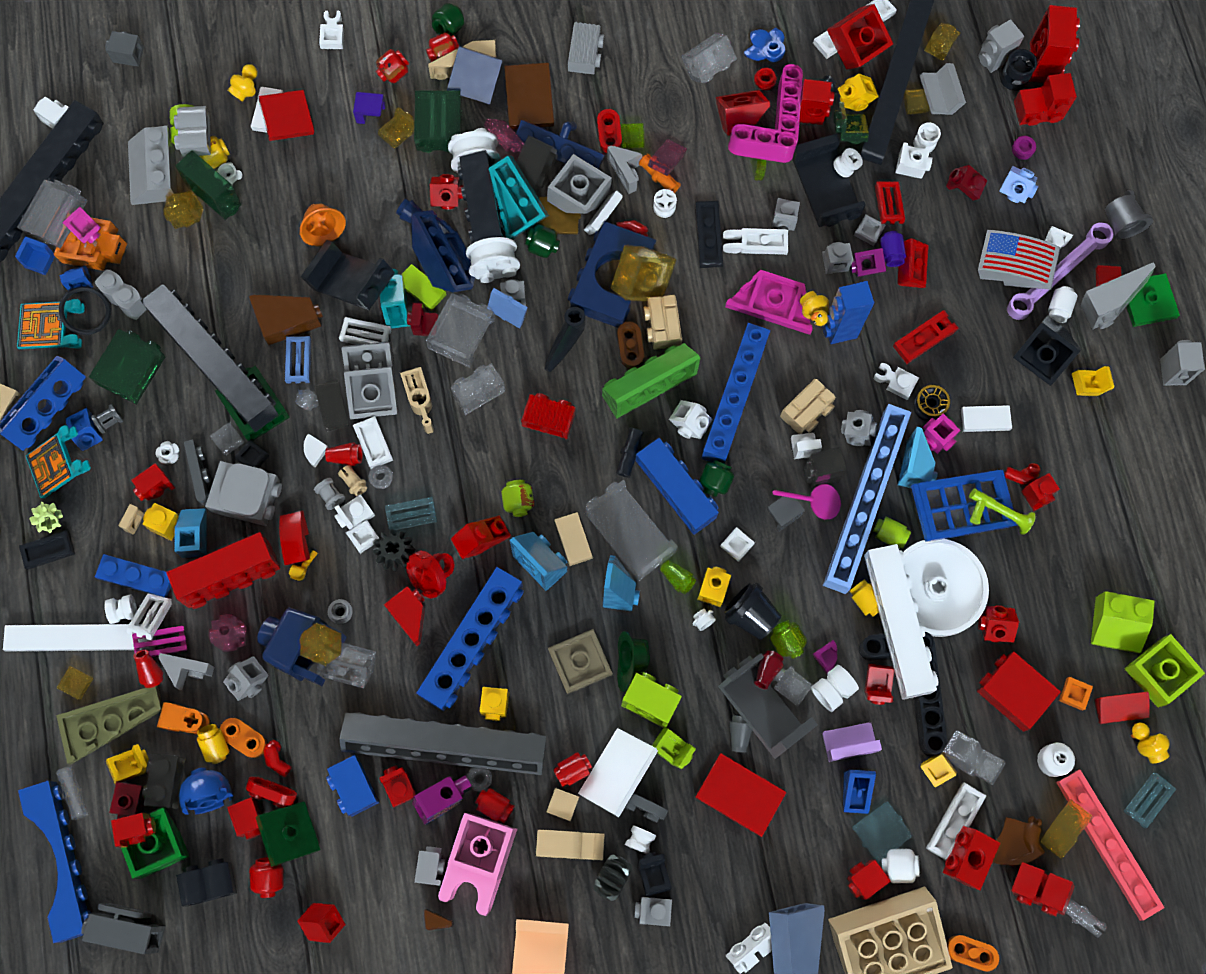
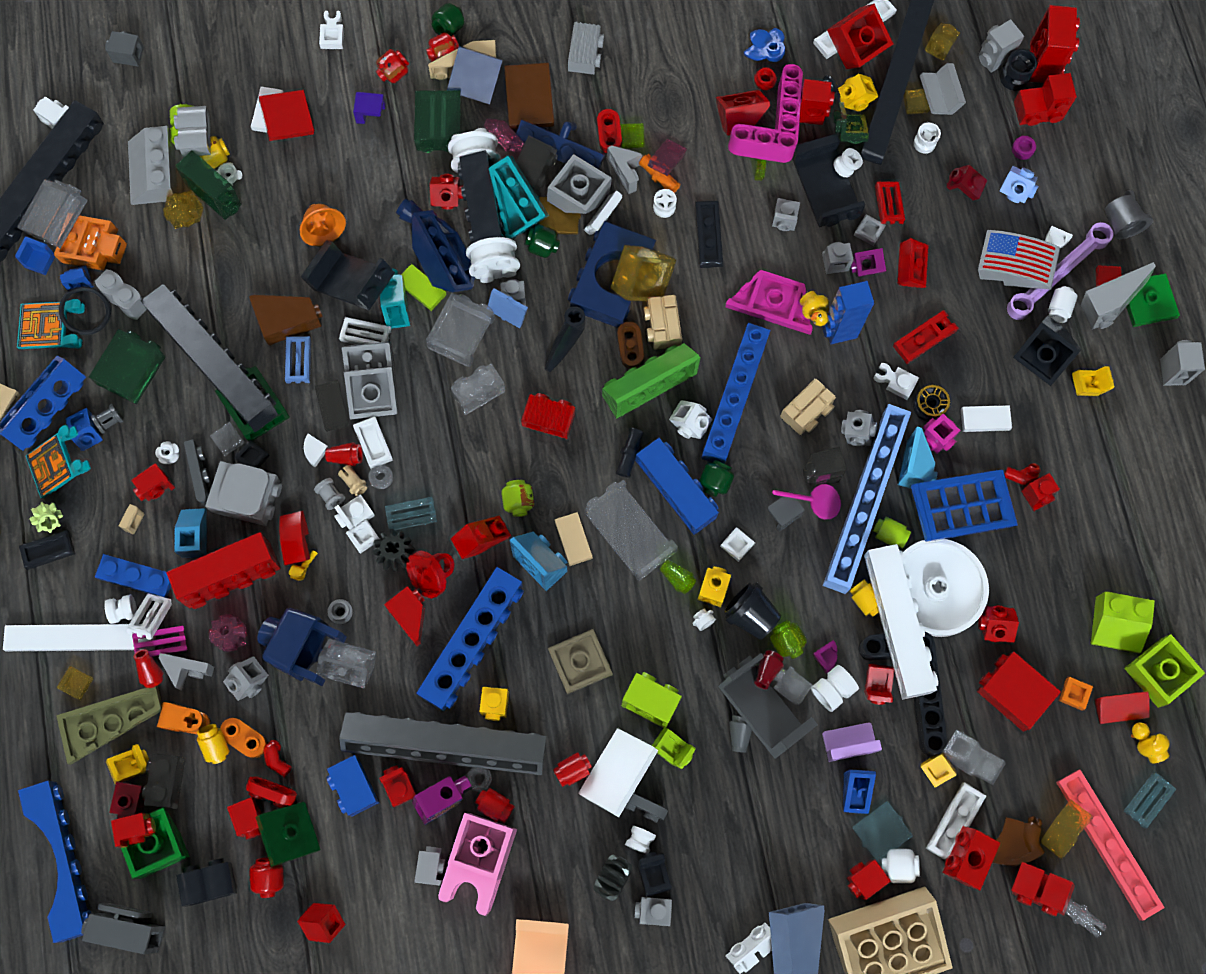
(72, 793): clear pin -> none
(82, 226): dark pink bracket -> none
(161, 521): yellow brick -> none
(204, 791): blue cylinder -> none
(243, 85): yellow animal -> none
(306, 399): clear plate -> none
(320, 644): clear yellow brick -> none
(397, 129): clear yellow bracket -> none
(420, 392): tan piece -> none
(421, 321): dark red bracket -> none
(436, 921): reddish brown slope -> none
(562, 804): tan tile -> none
(570, 845): tan piece -> none
(619, 587): dark azure wedge -> none
(633, 659): dark green piece -> none
(634, 226): red arm -> none
(709, 58): clear brick -> none
(740, 795): red tile -> none
(757, 241): white hinge -> none
(804, 445): white bracket -> none
(893, 248): dark purple brick -> none
(913, 161): white brick -> none
(971, 953): orange plate -> none
(1024, 521): lime piece -> none
(1056, 759): white head -> none

